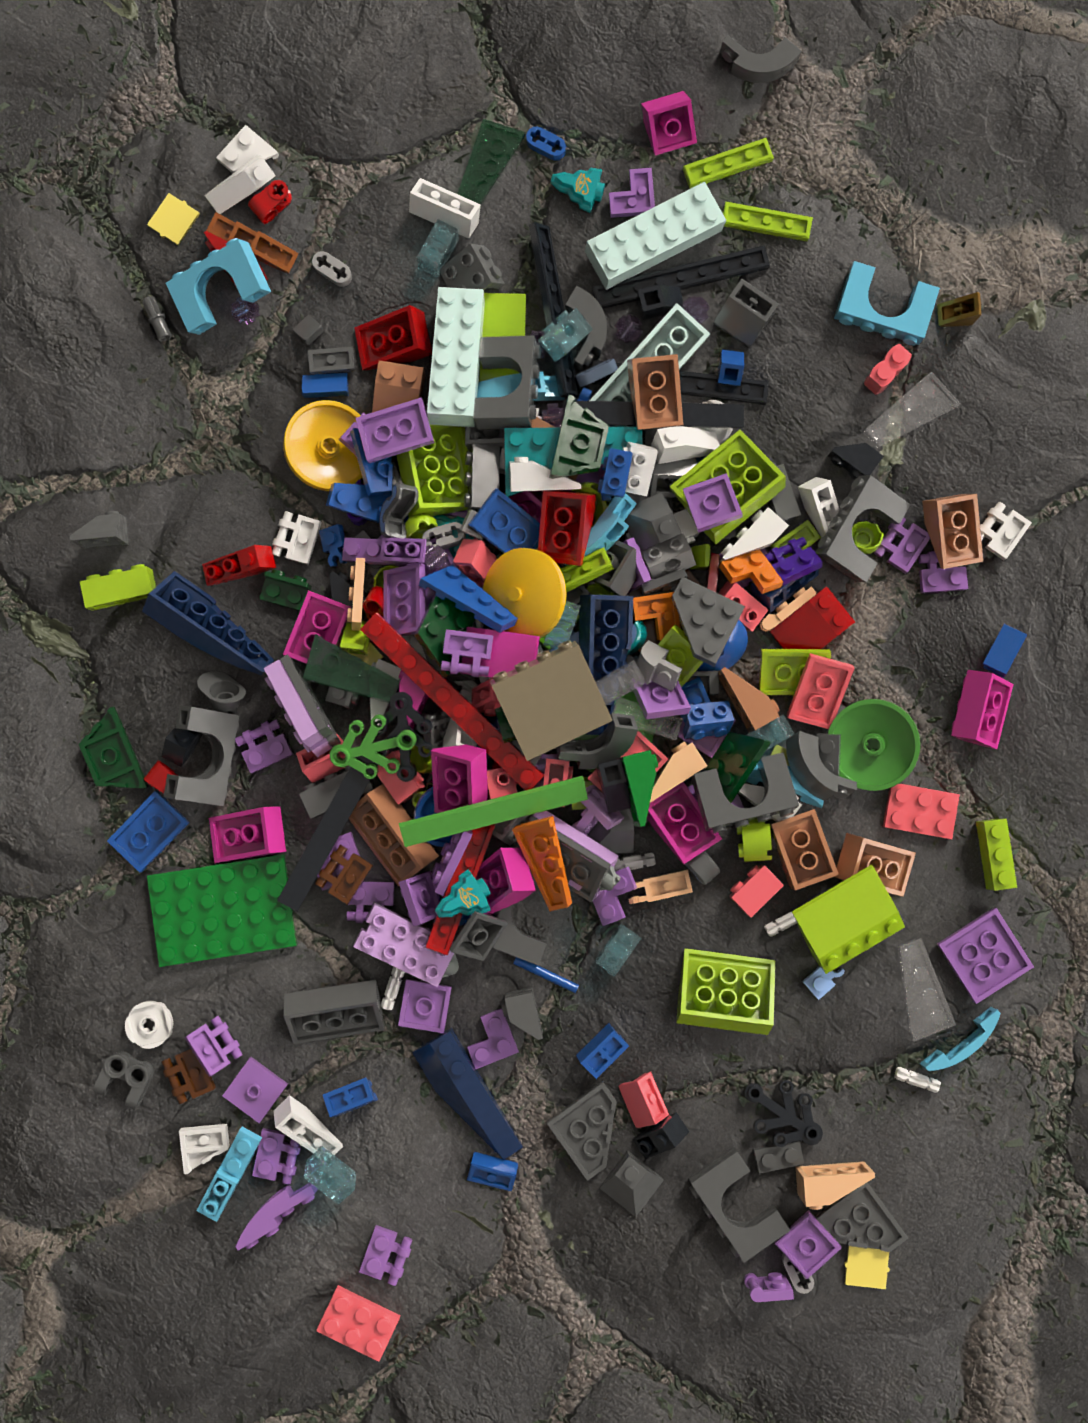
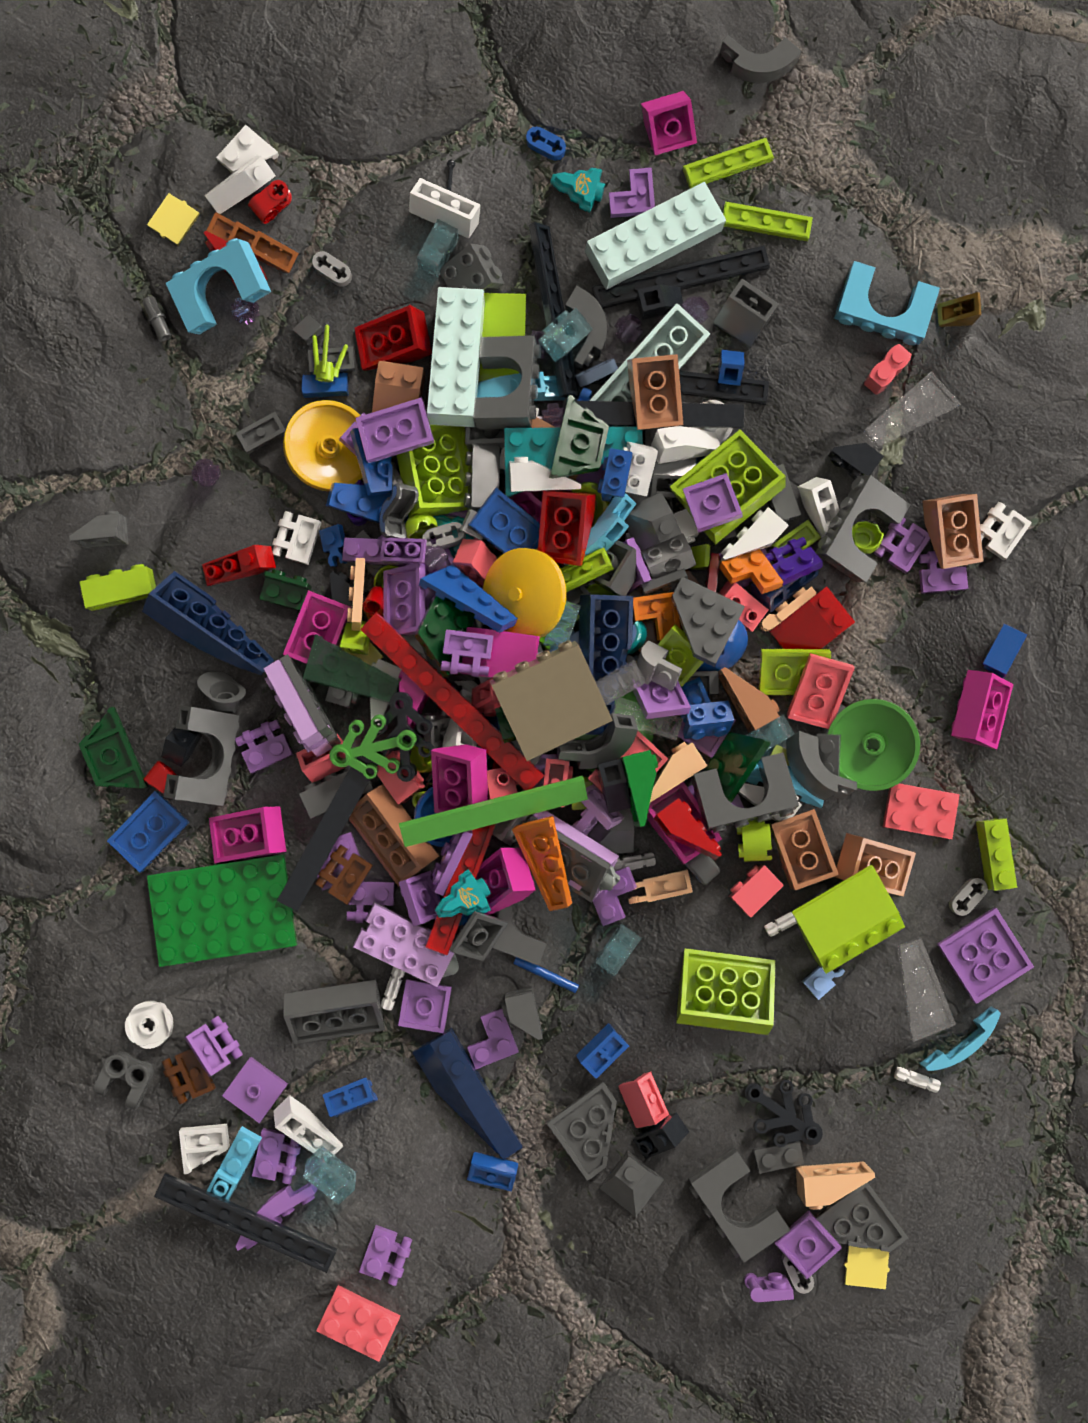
(205, 472): none -> clear purple gear
(245, 1222): none -> black tile
(261, 433): none -> dark grey plate
(324, 370): none -> lime plant
(451, 164): none -> black hinge
(489, 157): clear green wing -> none
(682, 827): none -> red slope
(972, 900): none -> light grey beam

